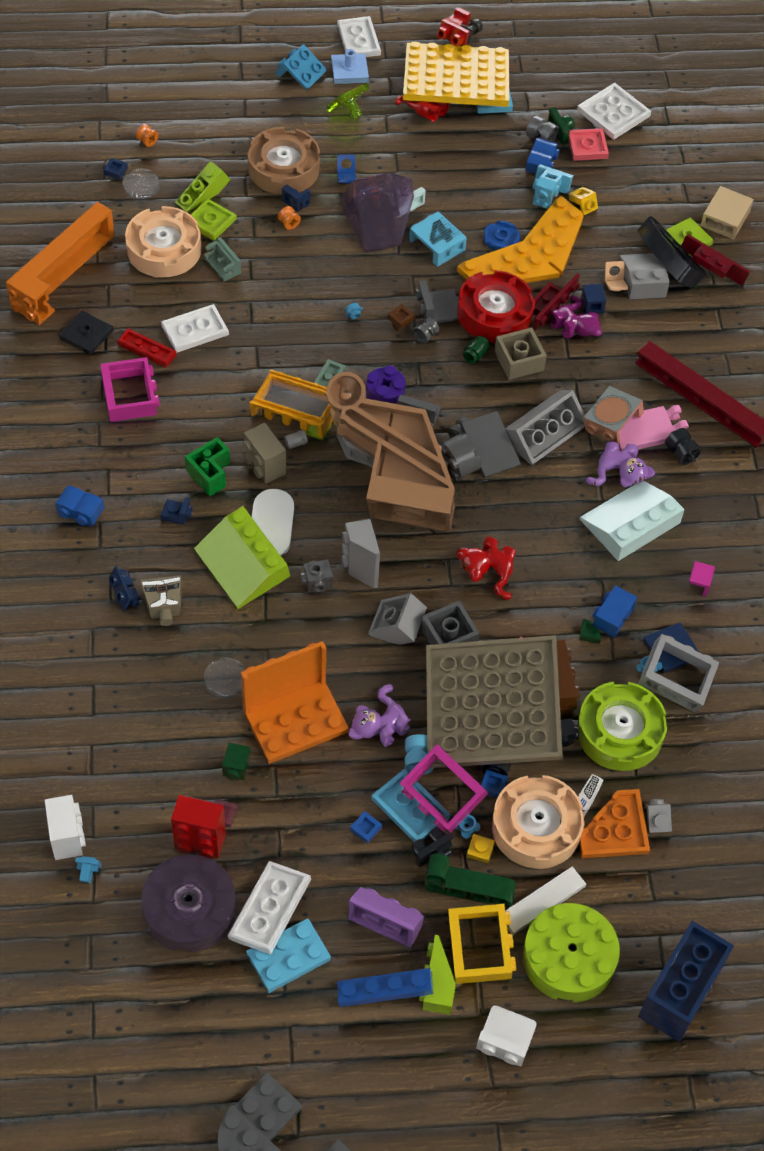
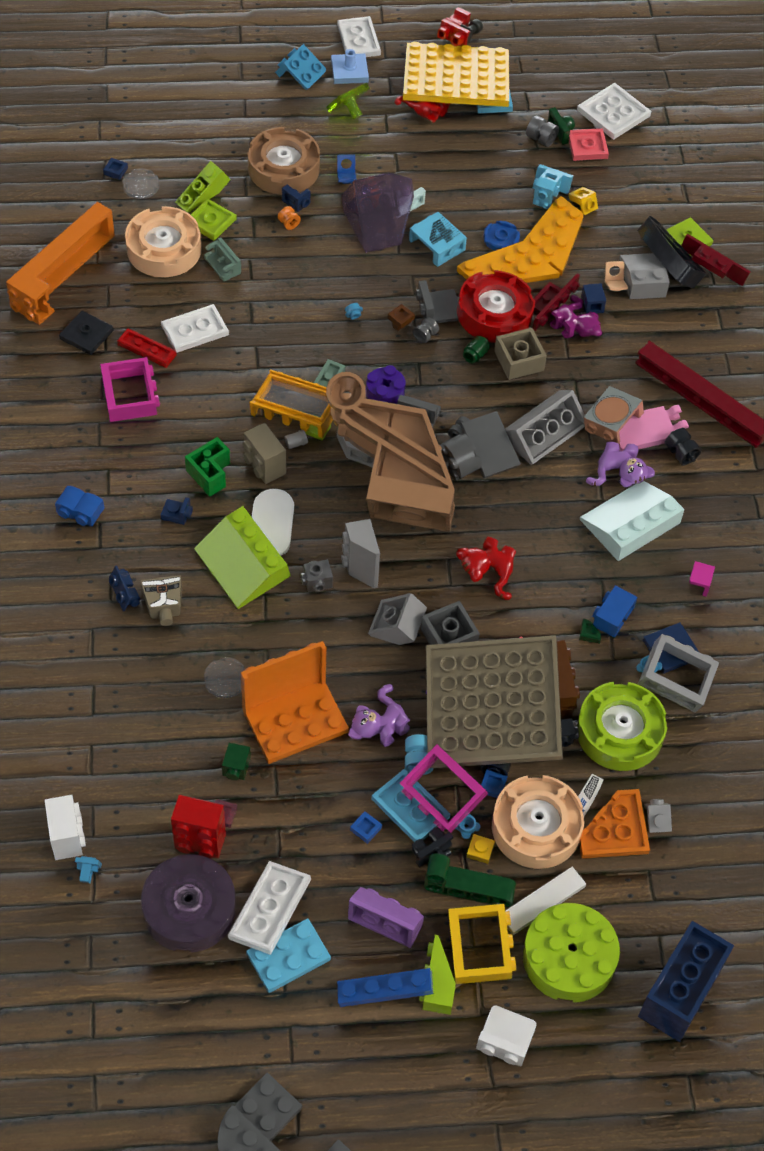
(147, 135): orange wheel -> none
(542, 153): blue brick -> none
(727, 212): tan brick -> none

